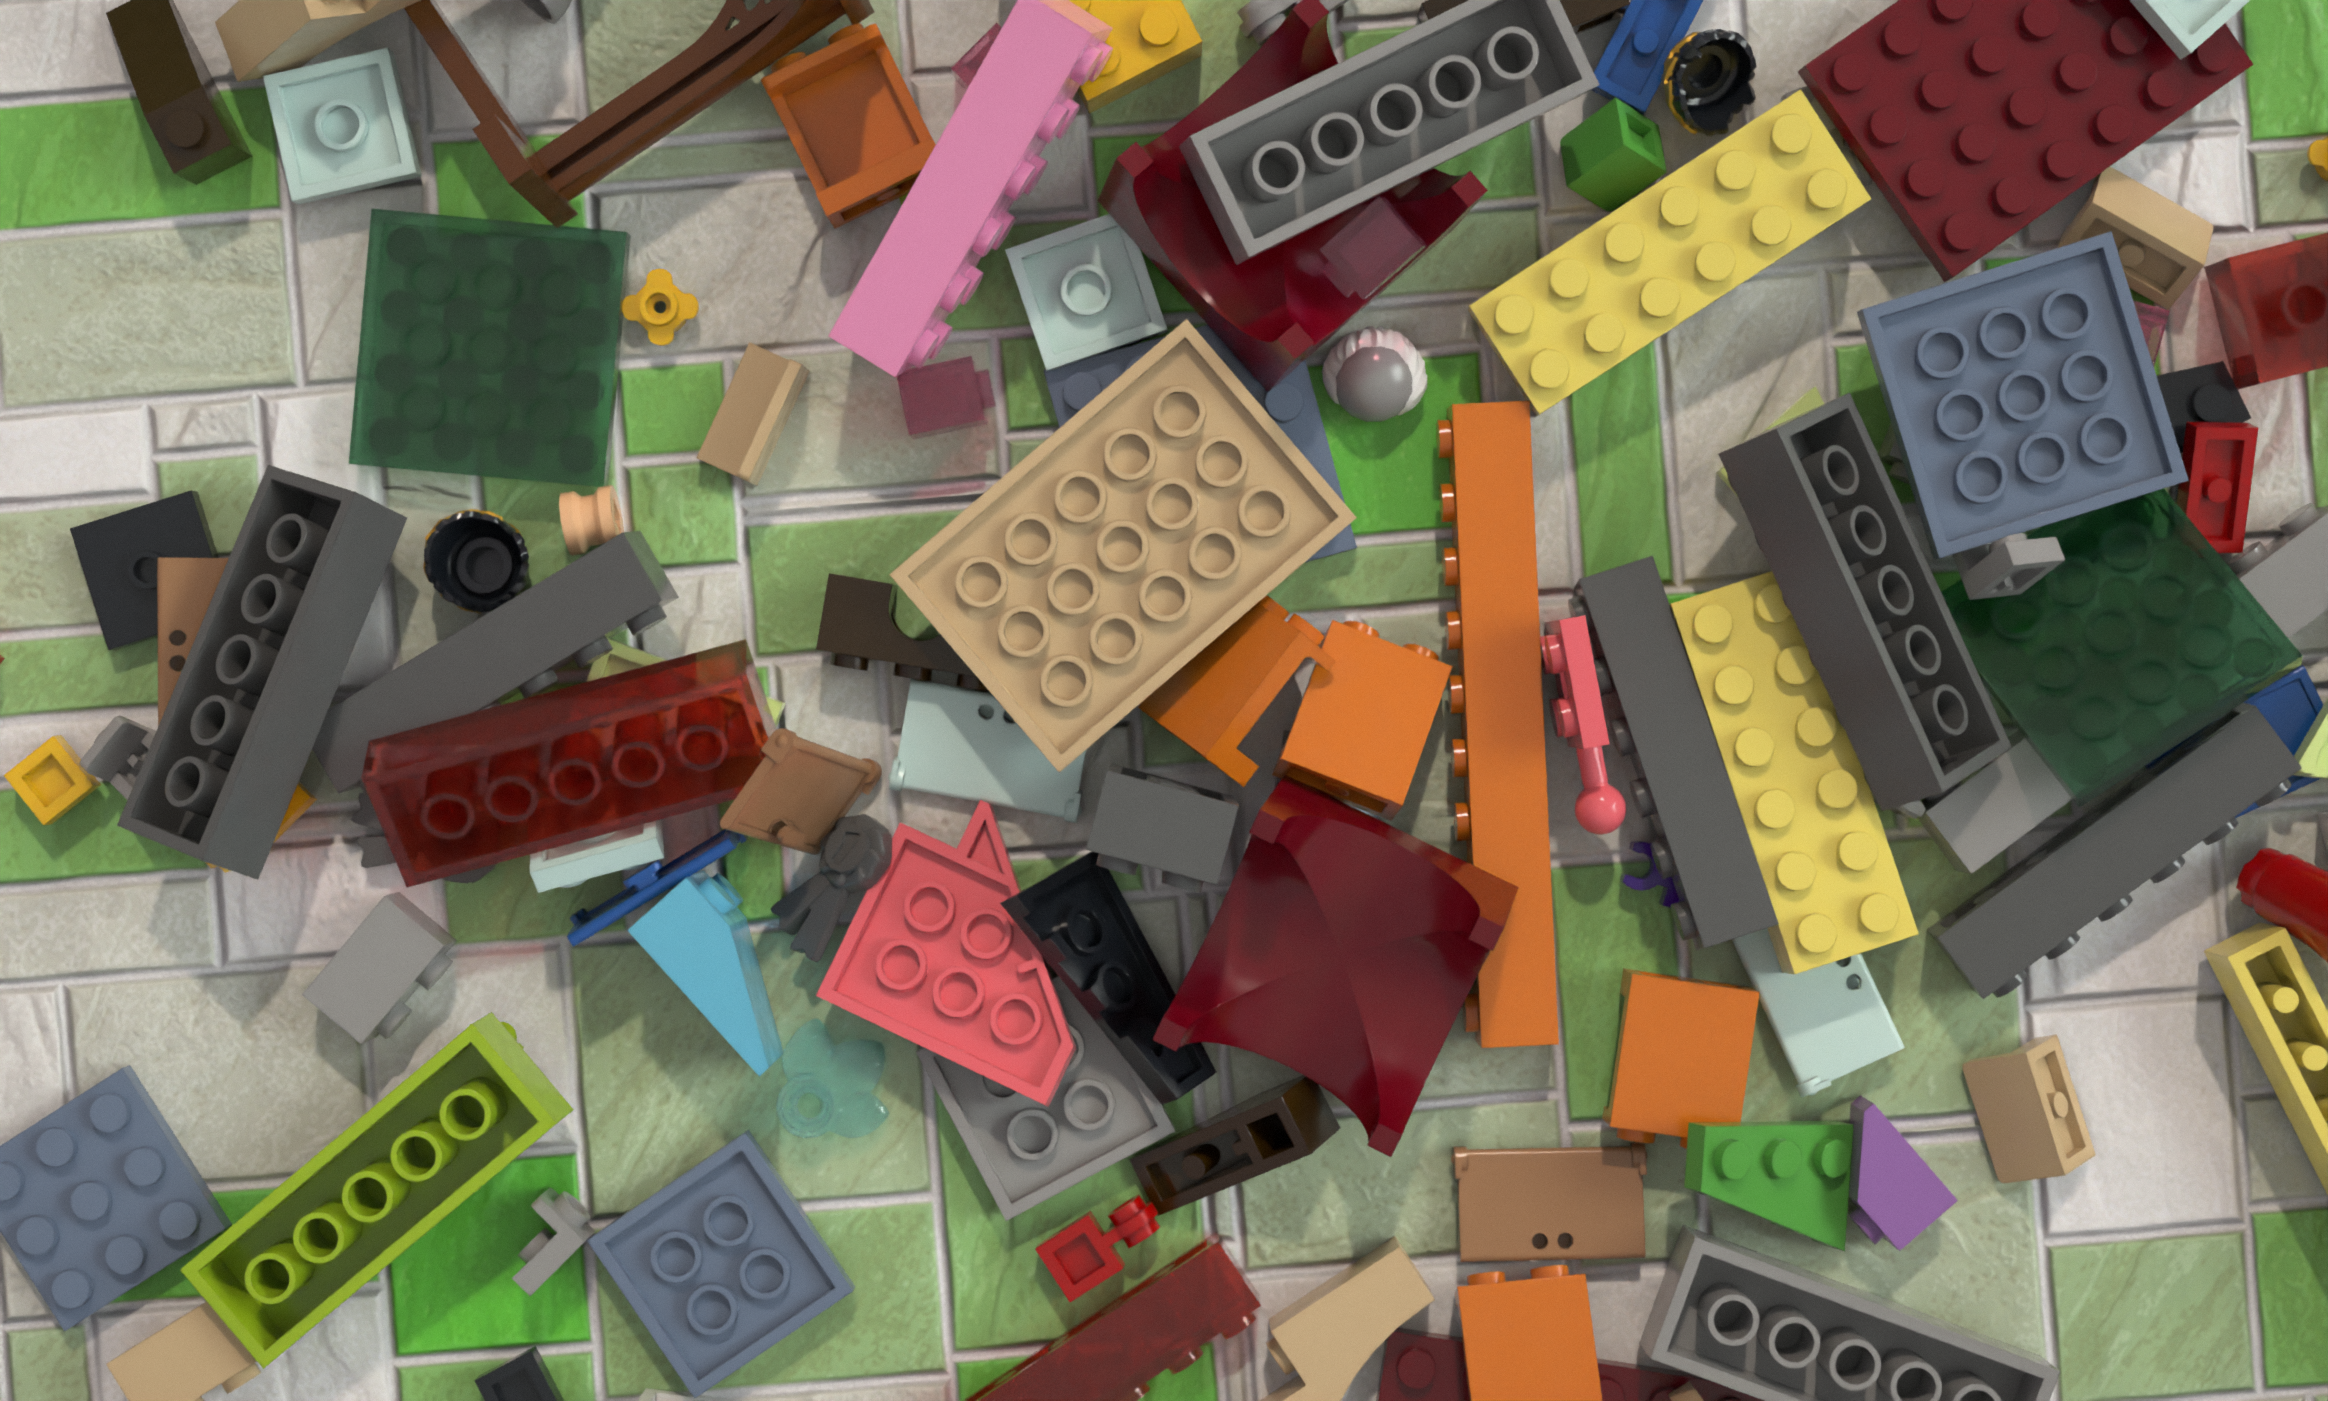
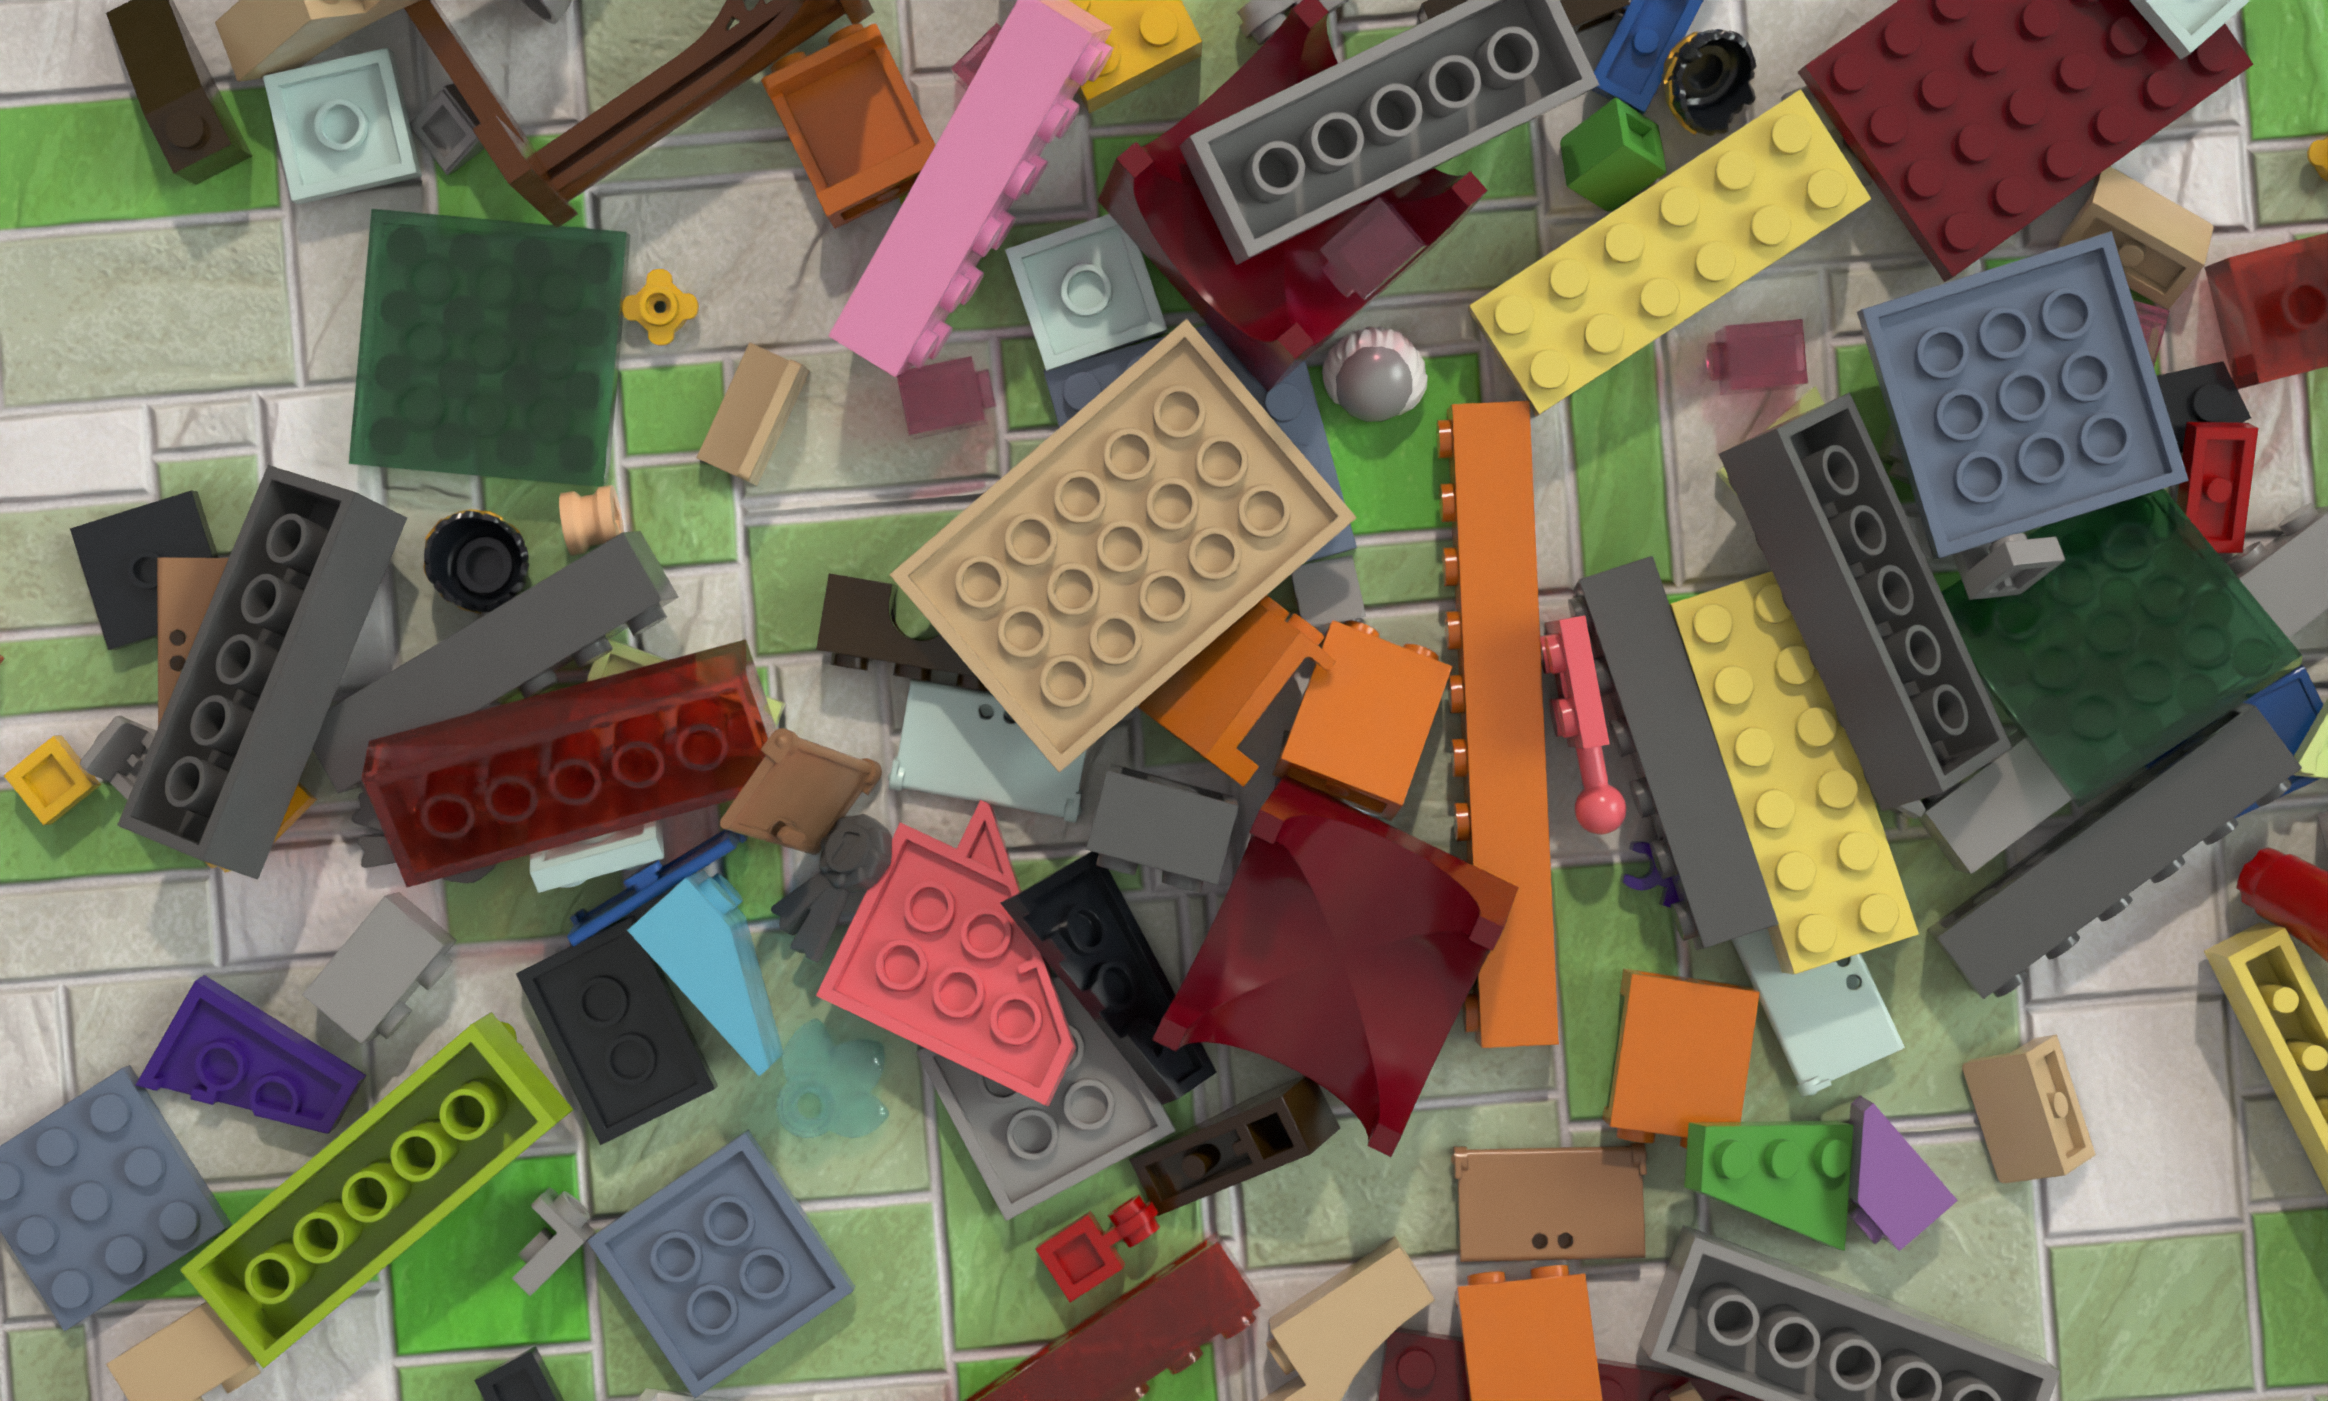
(247, 1059): none -> dark purple wing
(447, 130): none -> light grey slope
(616, 1031): none -> black plate
(1328, 591): none -> light grey slope
(1758, 357): none -> clear pink brick

